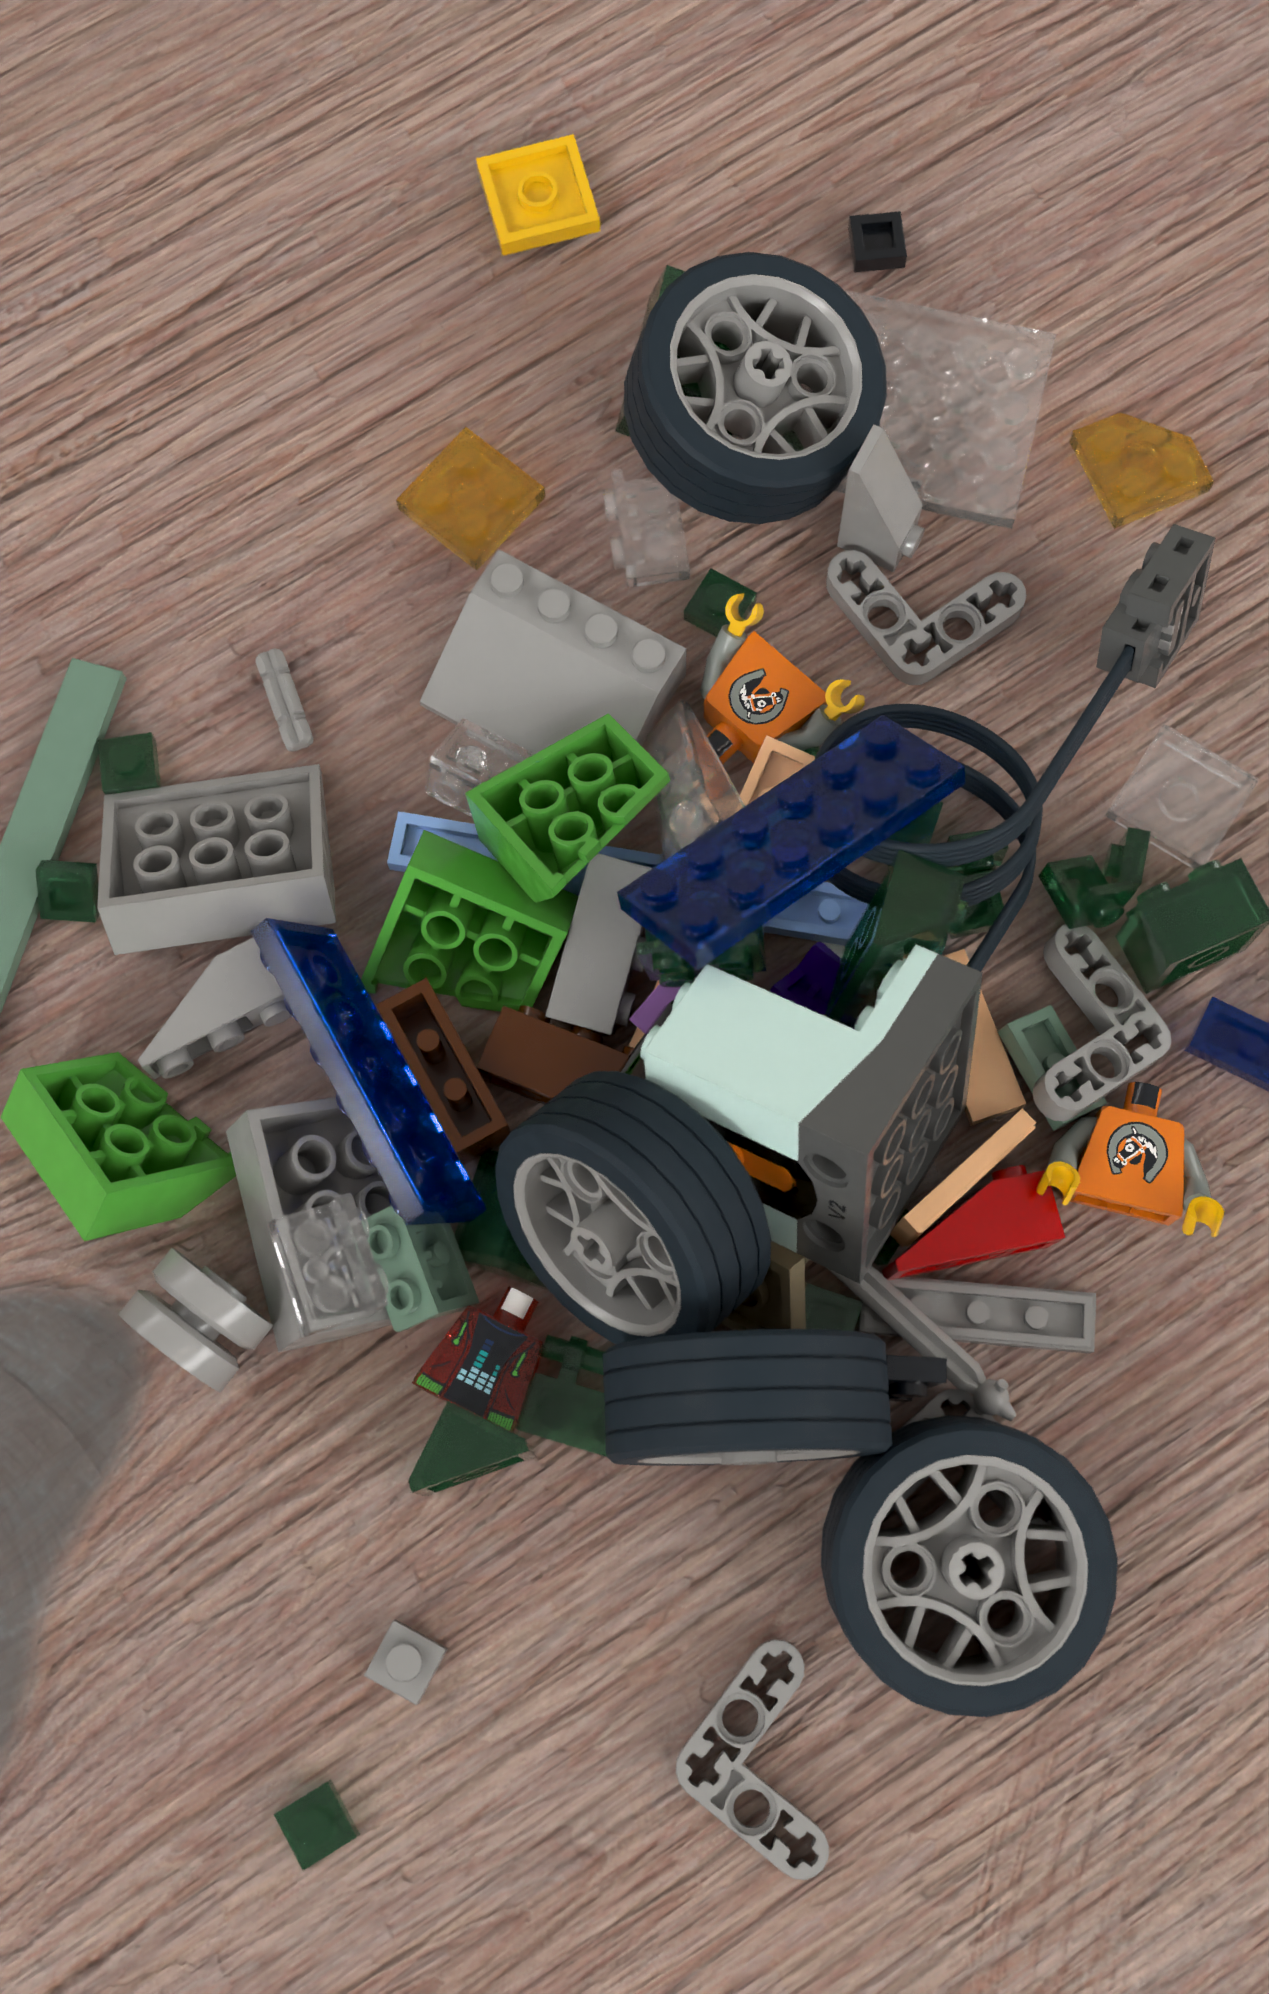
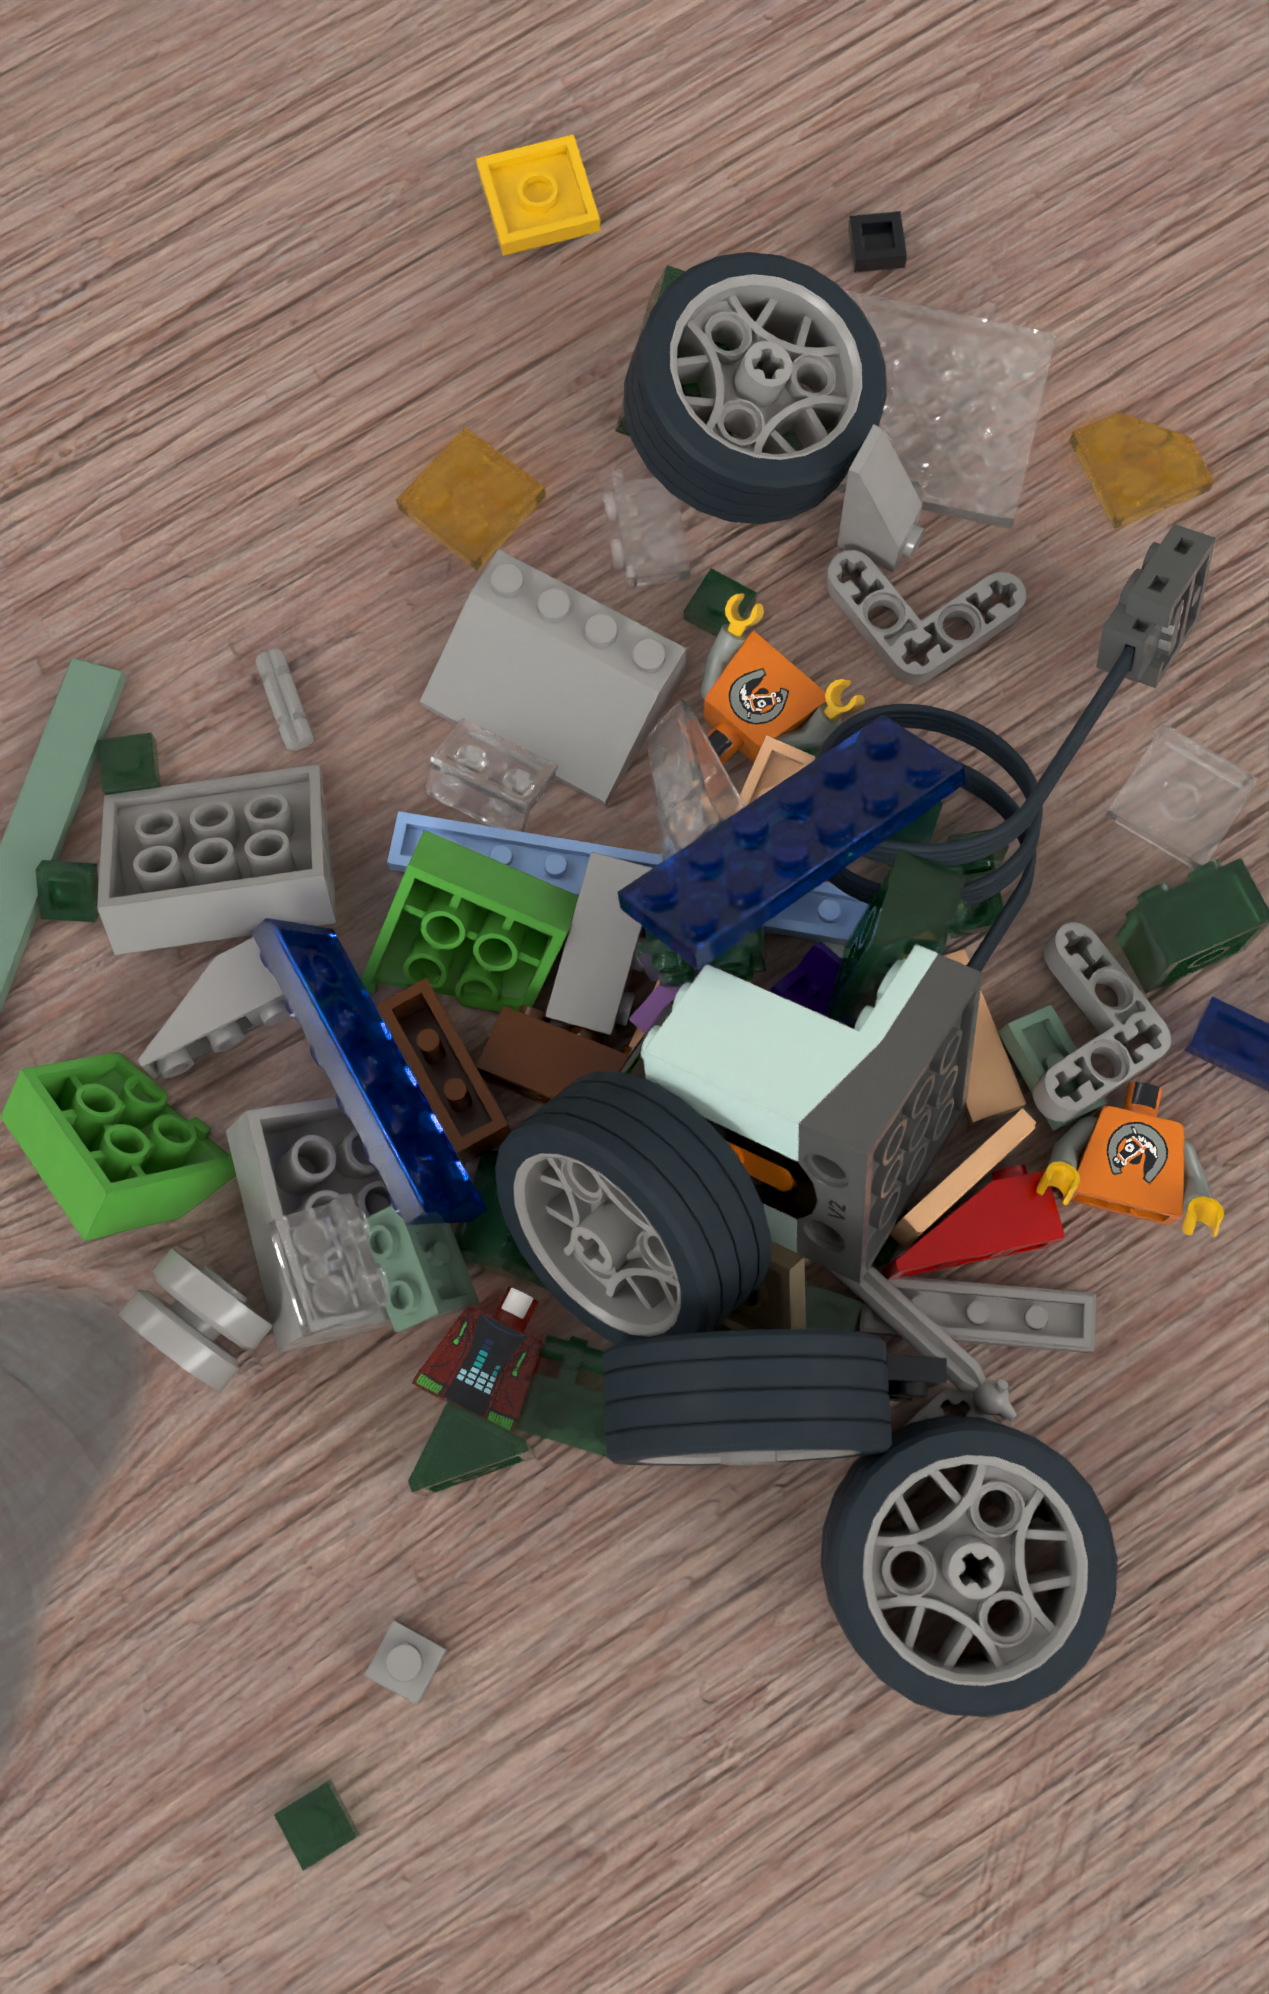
(564, 804): bright green wedge -> none
(736, 1777): light grey beam -> none
(1084, 893): clear green bracket -> none
(1127, 858): clear green plate -> none

